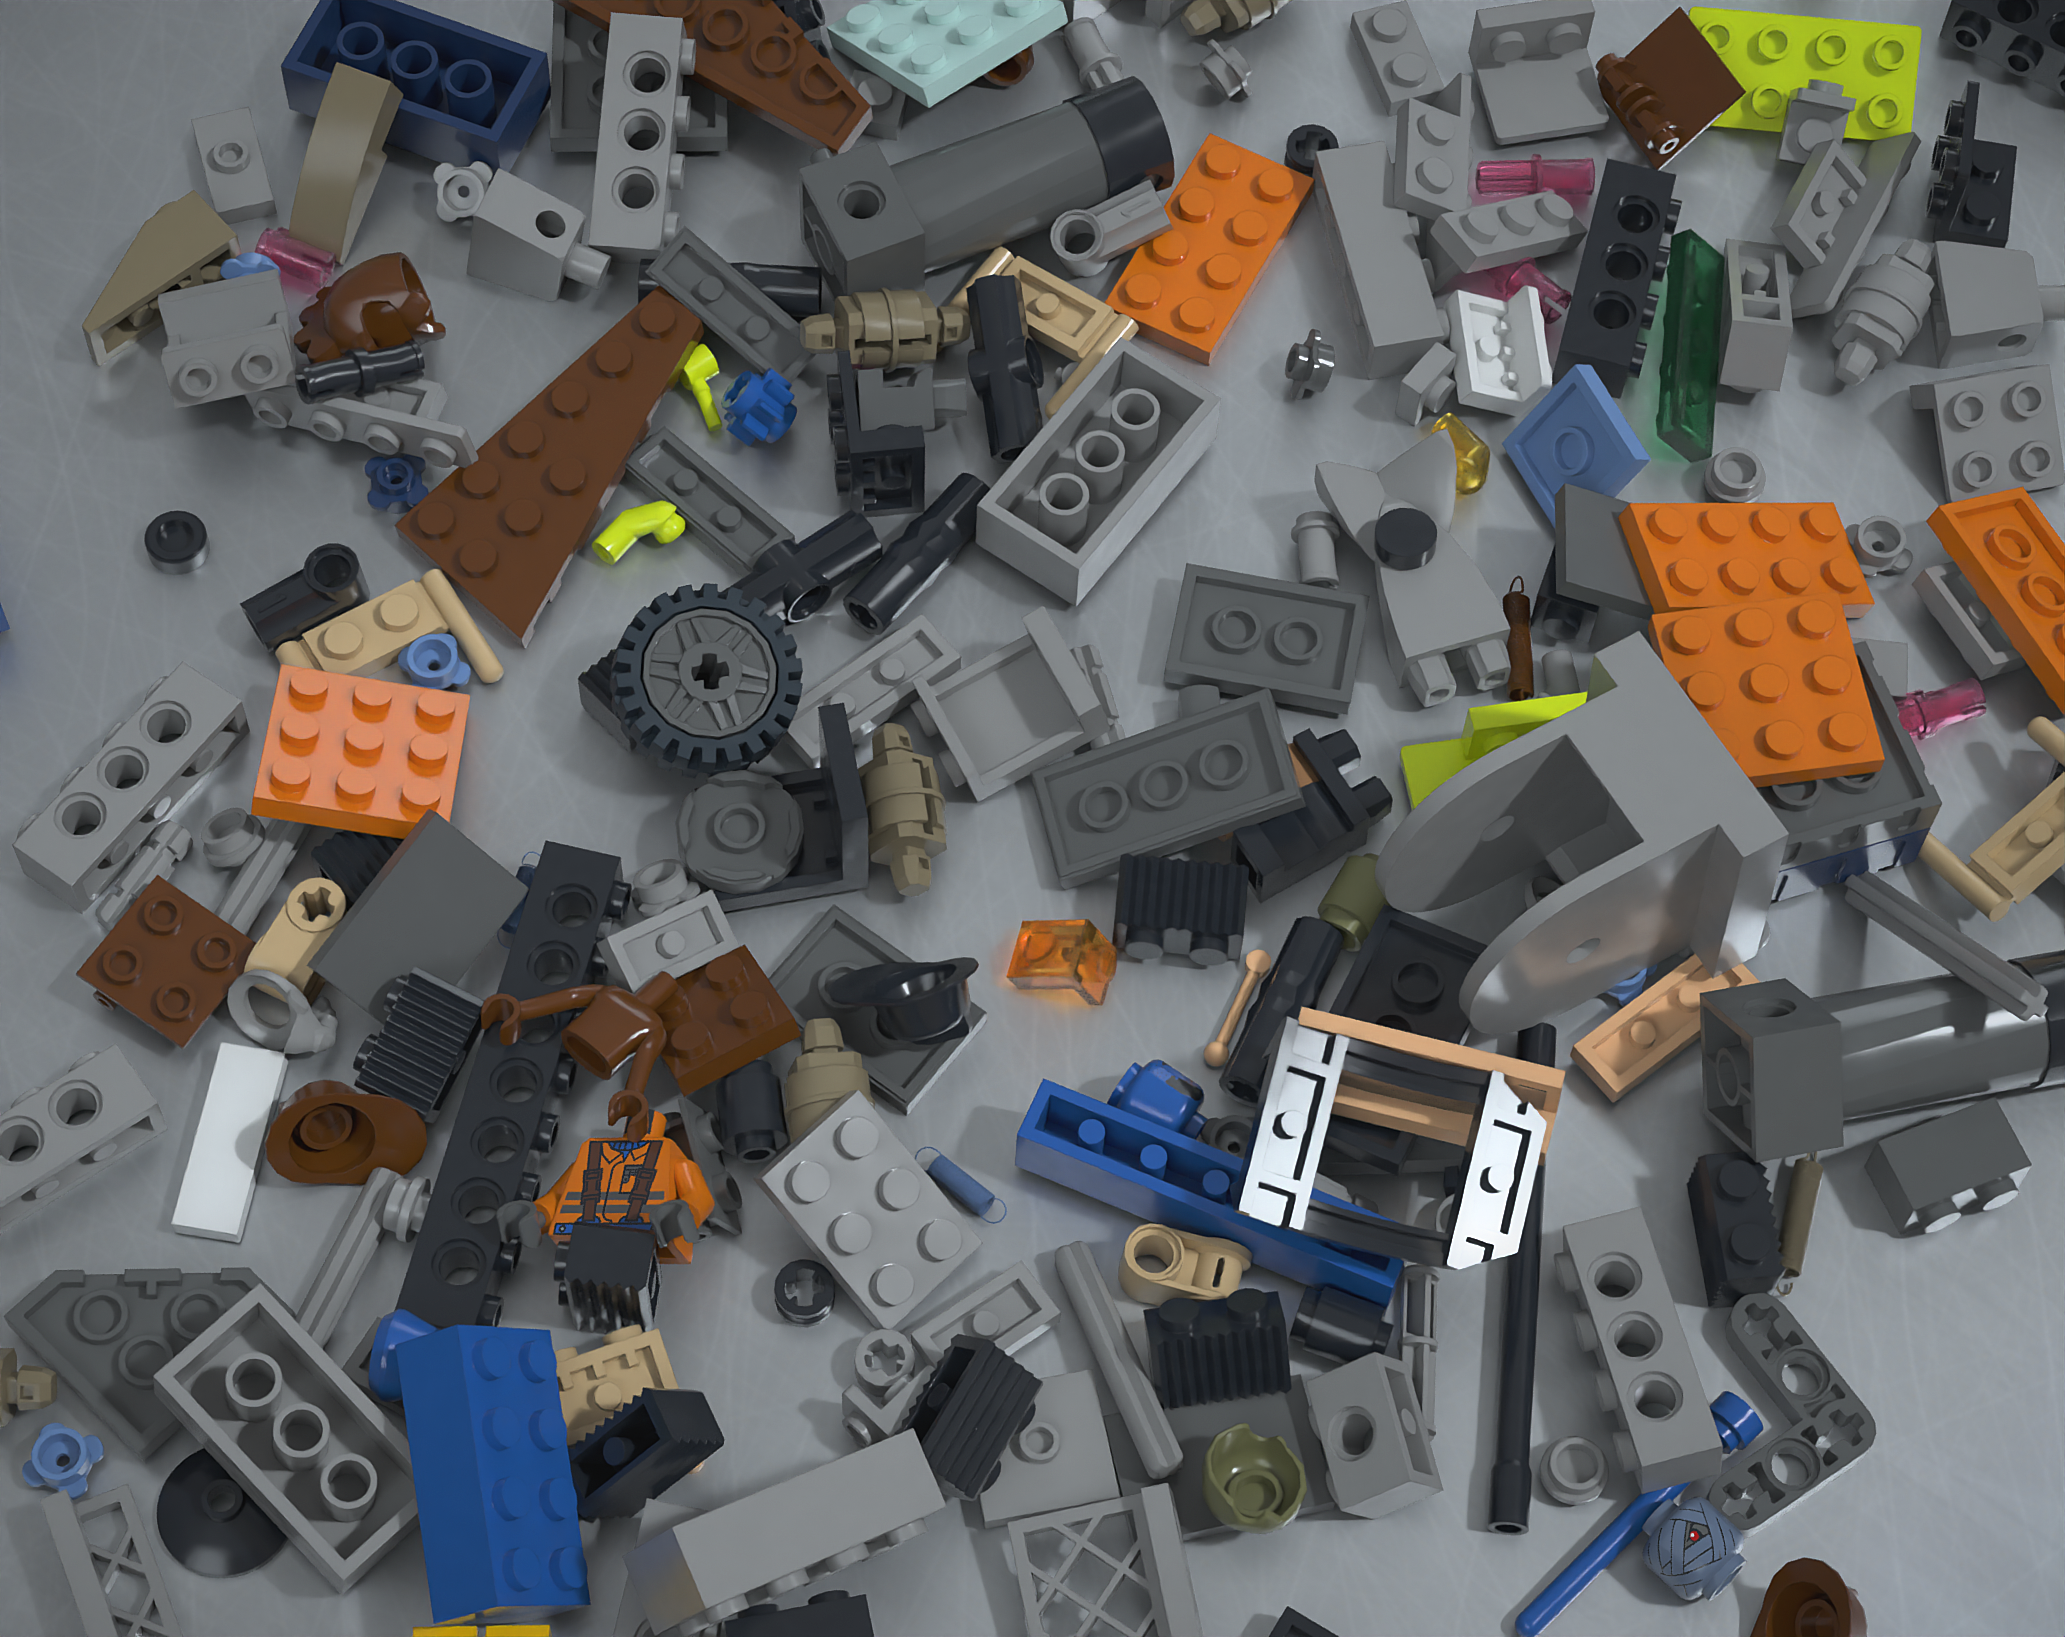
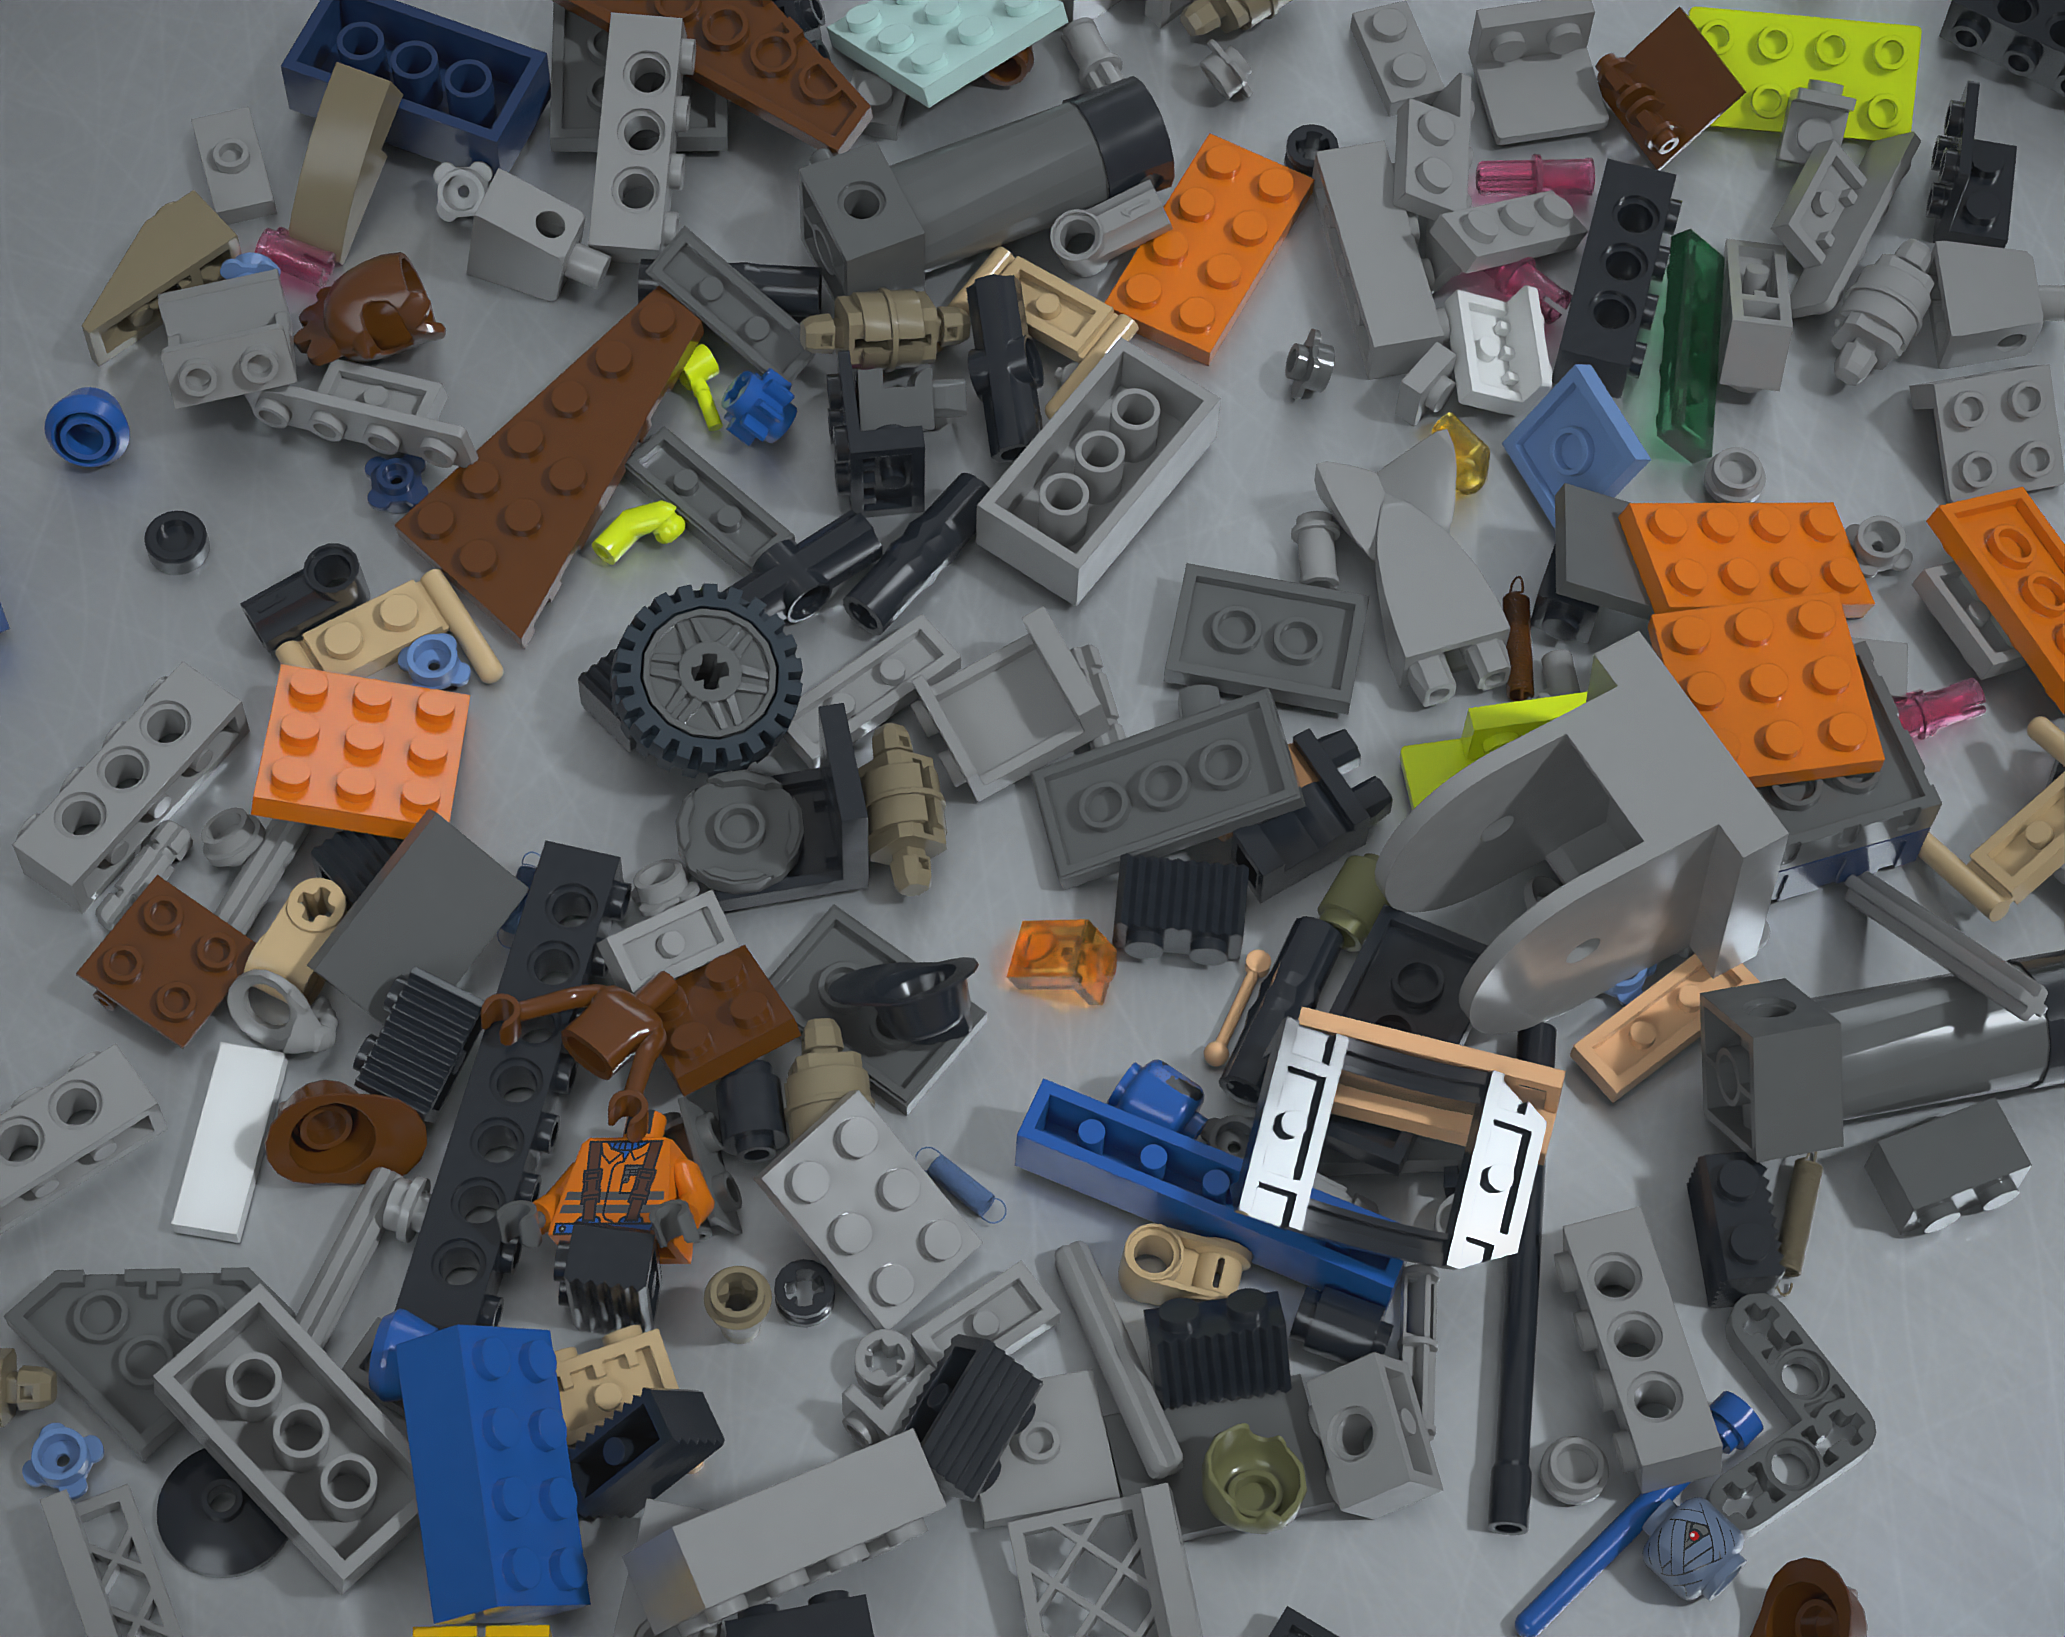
(87, 428): none -> blue cone
(359, 372): black pin -> none
(738, 1302): none -> dark tan cone
(1405, 538): black tile -> none

